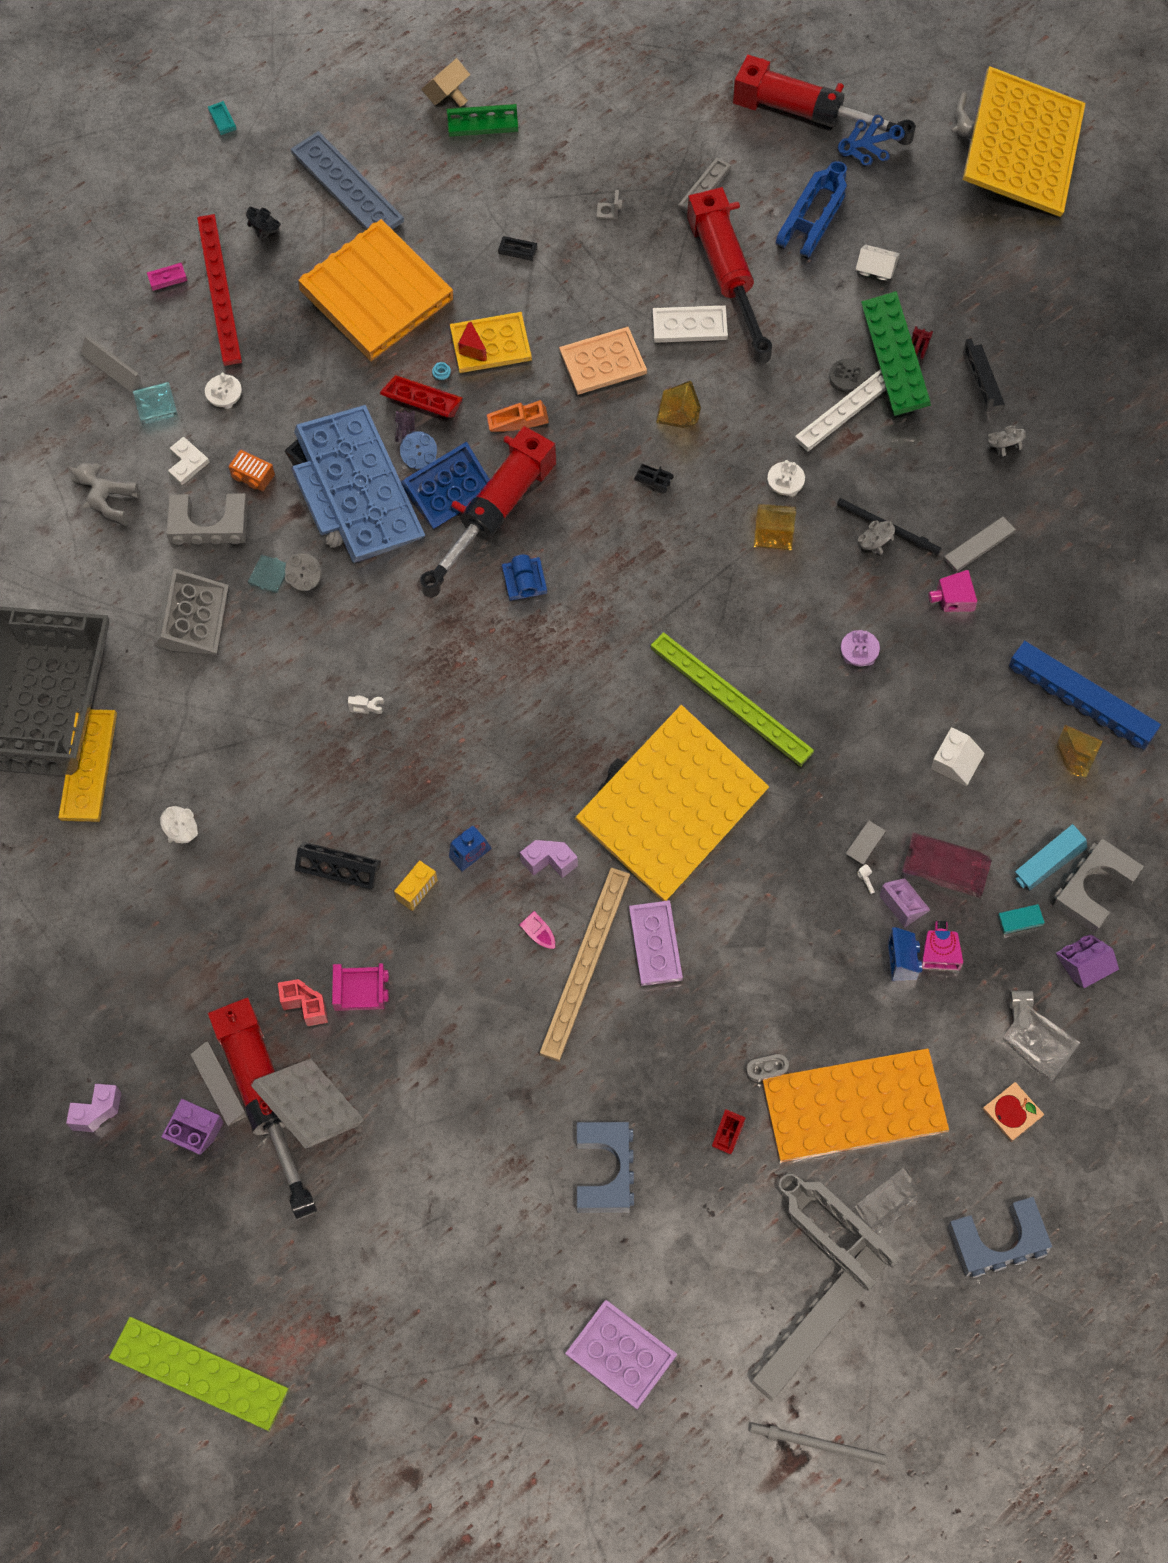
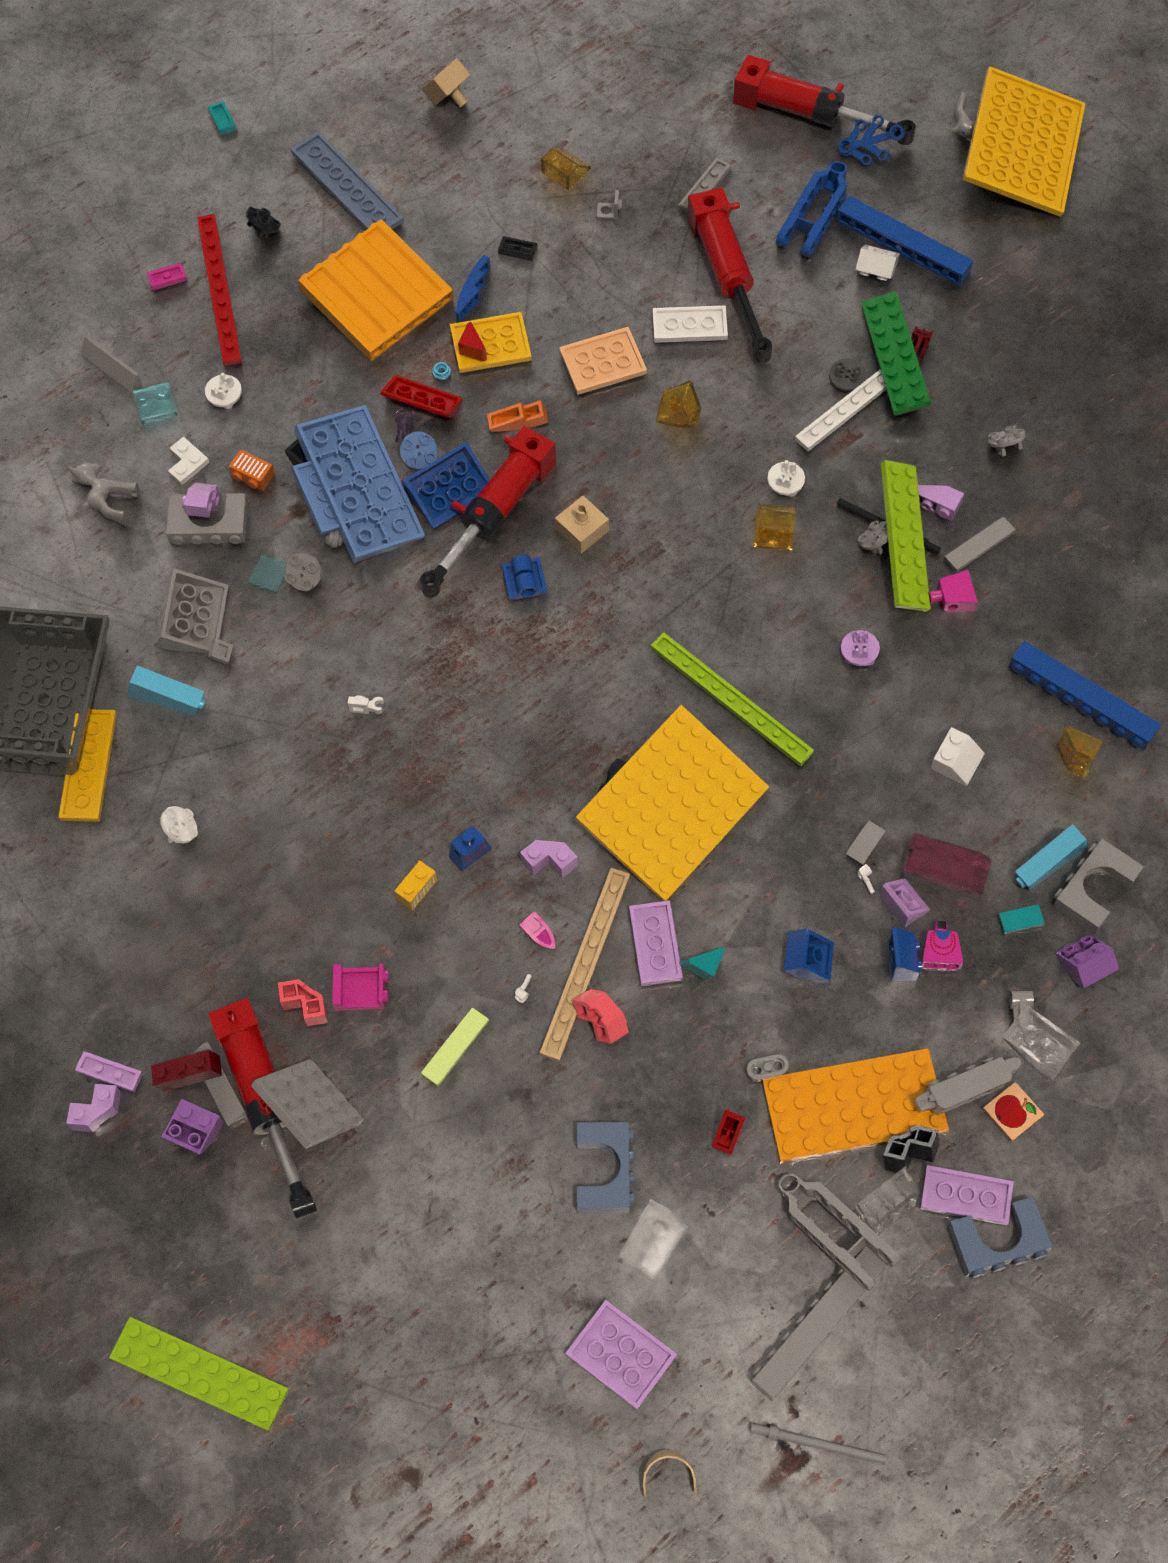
(109, 1071): none -> lavender plate
(164, 691): none -> medium azure slope
(186, 1070): none -> dark red brick
(201, 499): none -> lavender brick
(220, 651): none -> light grey plate
(340, 858): black fence -> none
(455, 1047): none -> yellowish green tile
(470, 292): none -> blue slope
(482, 123): green fence -> none
(520, 993): none -> white hand
(563, 167): none -> clear yellow slope
(582, 524): none -> tan brick
(604, 1014): none -> coral brick
(652, 476): black arm -> none
(653, 1241): none -> clear slope
(662, 1455): none -> tan piece
(704, 964): none -> teal slope
(808, 955): none -> blue slope
(904, 240): none -> blue brick
(905, 536): none -> lime plate
(917, 1143): none -> black brick
(940, 500): none -> lavender slope
(966, 1195): none -> lavender plate
(967, 1086): none -> light grey hinge
(983, 376): black fence -> none

